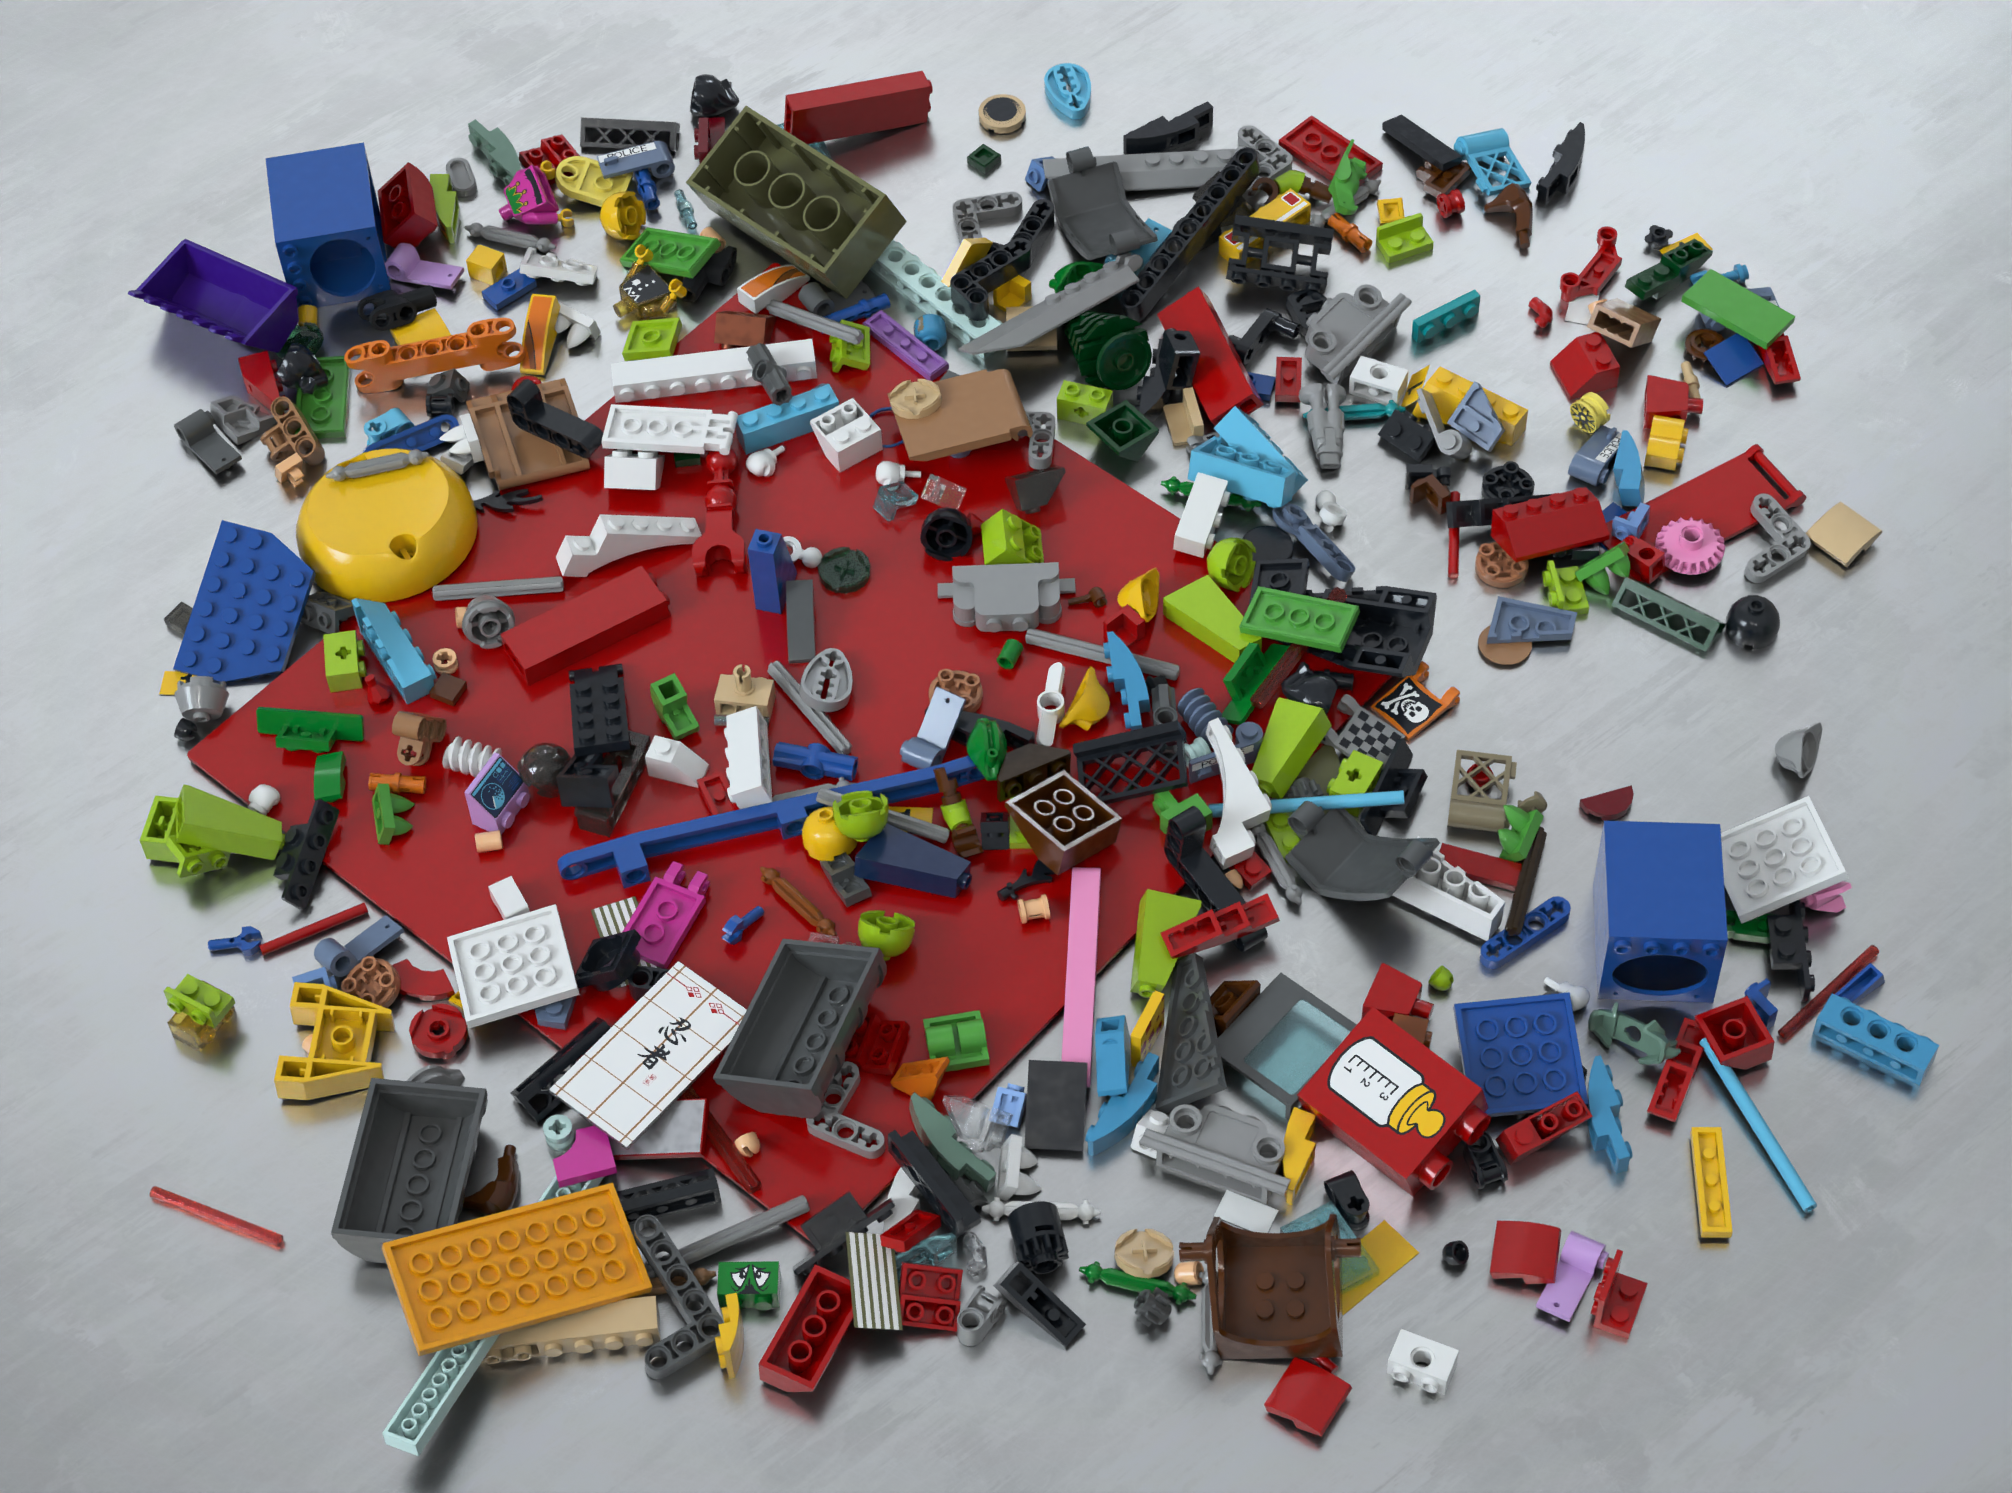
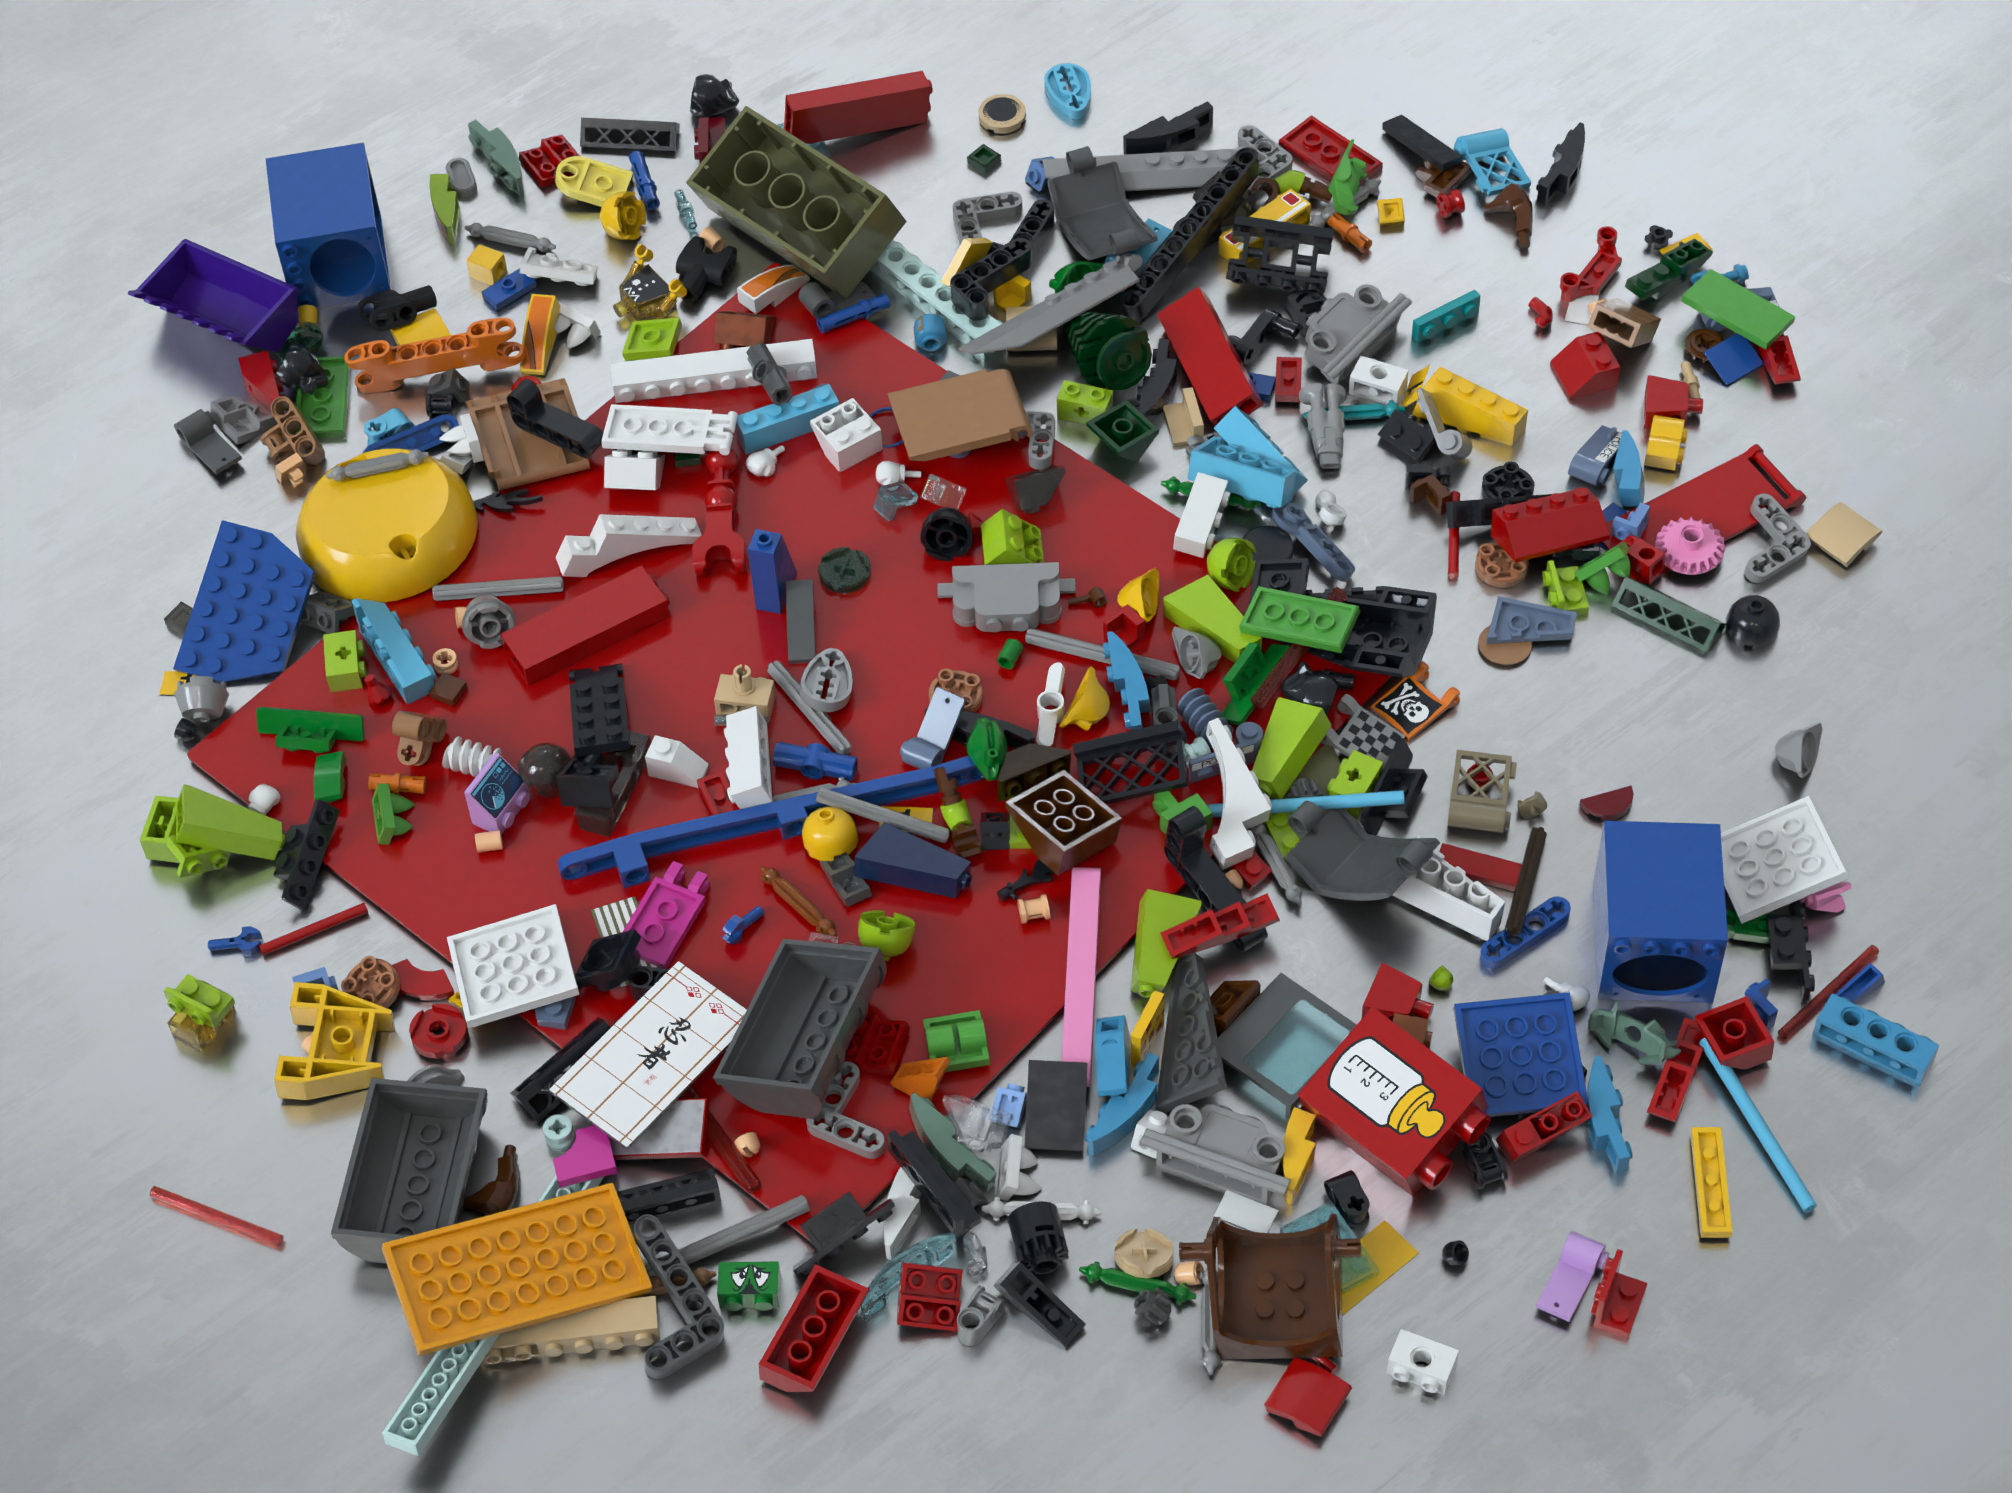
(342, 959): sand blue door -> none
(407, 207): red brick -> none
(407, 267): lavender door -> none
(508, 898): white piece -> none
(532, 198): dark pink torso -> none
(649, 155): sand blue door -> none
(672, 707): bright green brick -> none
(673, 251): bright green tile -> none
(731, 1339): yellow slope -> none
(810, 557): white plate -> none
(815, 322): light grey axle -> none
(848, 353): lime bracket -> none
(861, 815): lime cylinder -> none
(873, 1282): sticker -> none
(906, 346): medium lavender tile -> none
(910, 1231): red plate -> none
(915, 399): tan tile -> none
(1179, 352): black torso -> none
(1195, 652): none -> light grey hat
(1403, 238): lime bracket -> none
(1477, 418): sand blue wing -> none
(1519, 839): bright green tile -> none
(1525, 1251): red slope -> none
(1591, 411): light yellow wheel -> none

